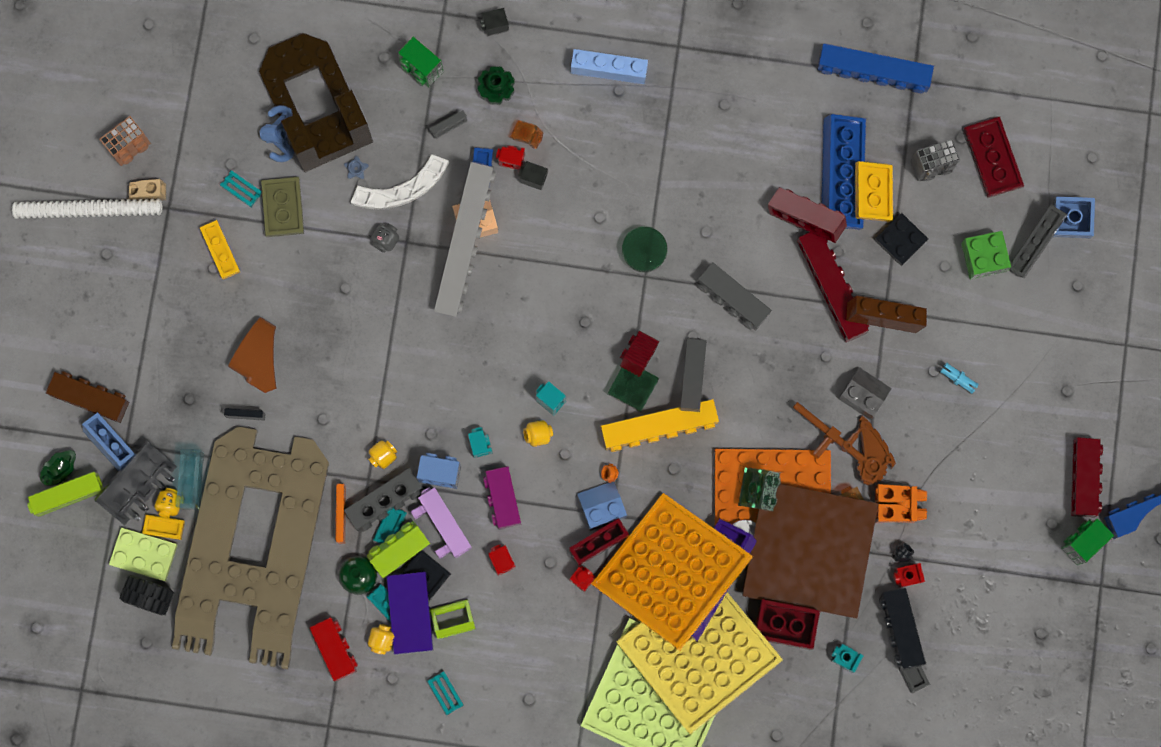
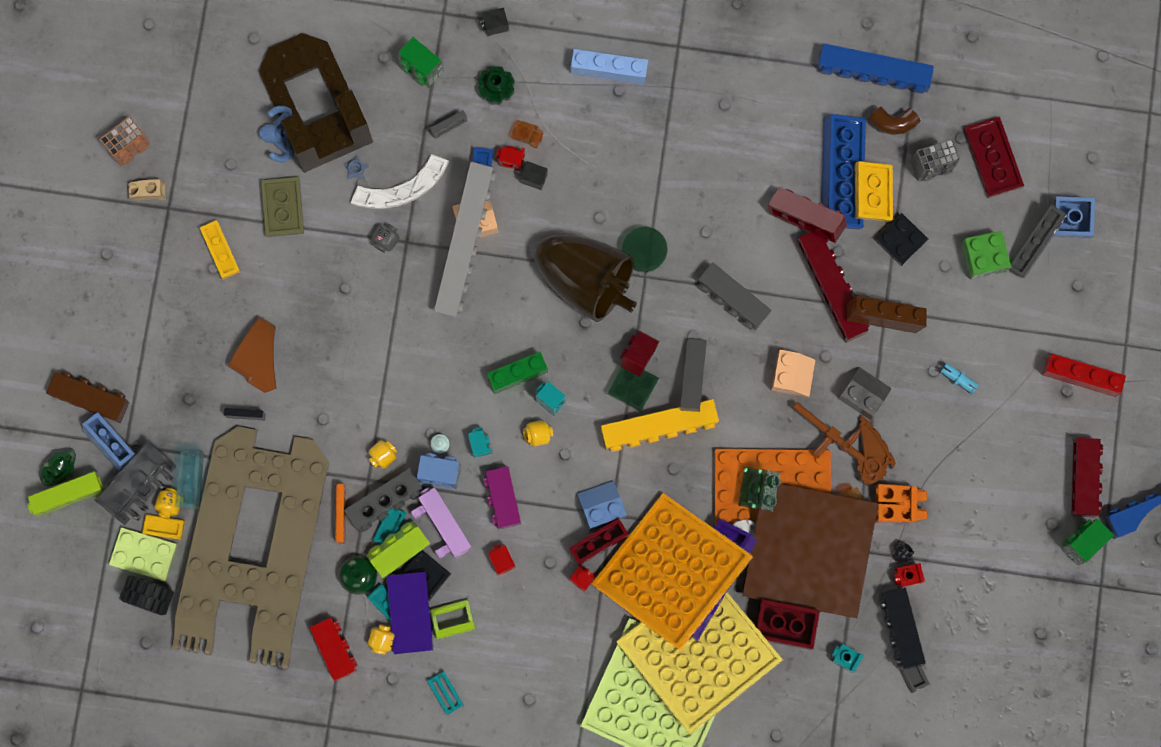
(86, 208): white piece -> none
(229, 180): teal tile -> none
(440, 443): none -> light aqua plate
(517, 372): none -> green brick
(586, 273): none -> dark brown windscreen
(609, 473): orange plate -> none
(793, 373): none -> light nougat slope
(894, 124): none -> reddish brown cylinder
(1084, 375): none -> red brick

